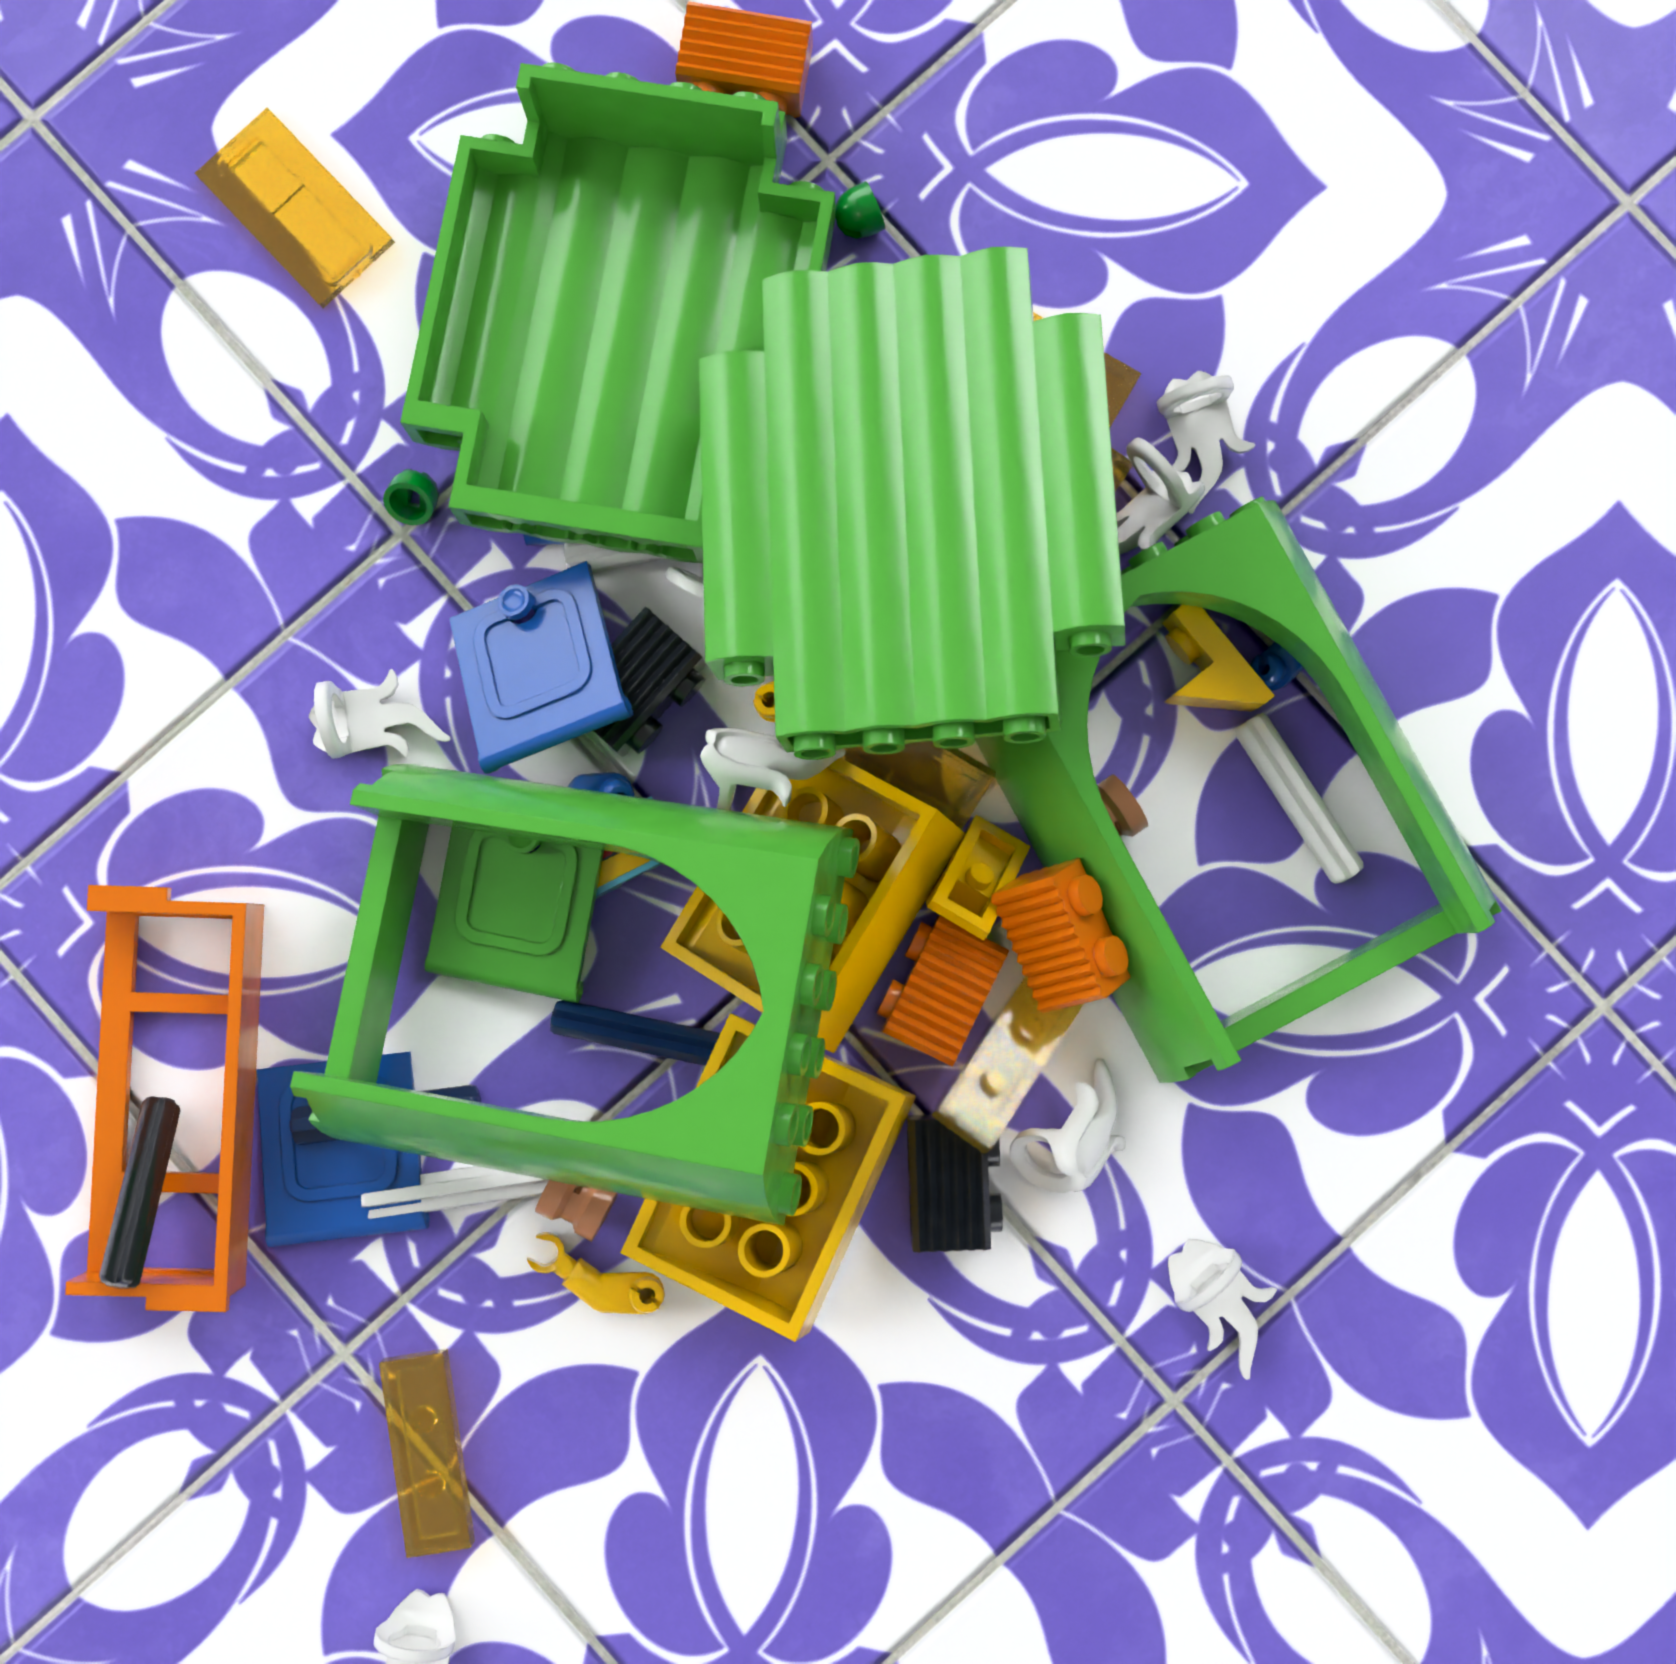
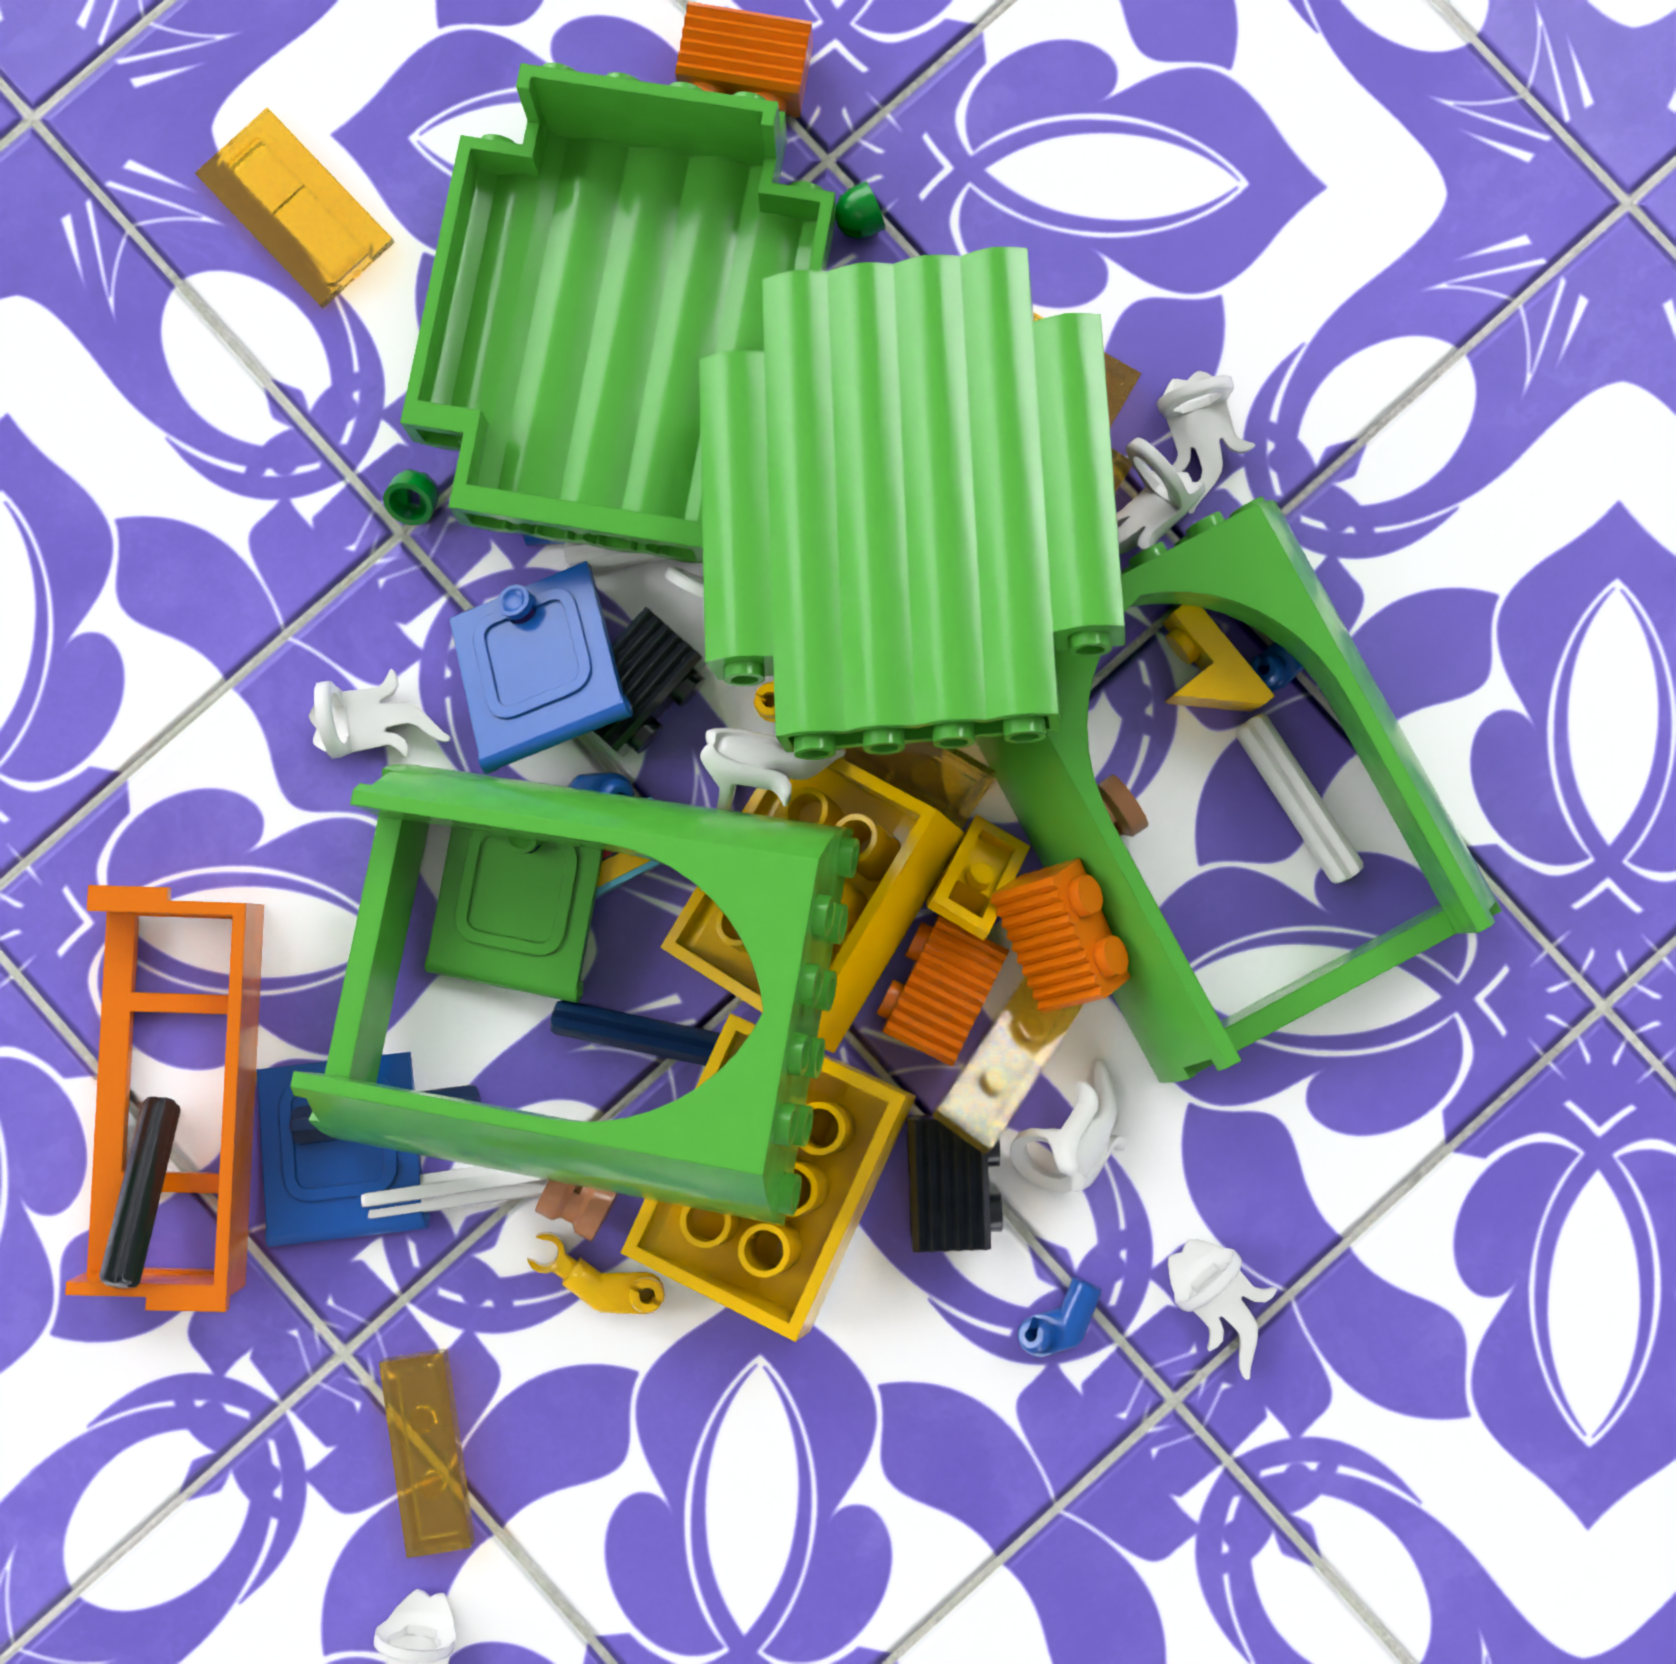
(1063, 1326): none -> blue arm

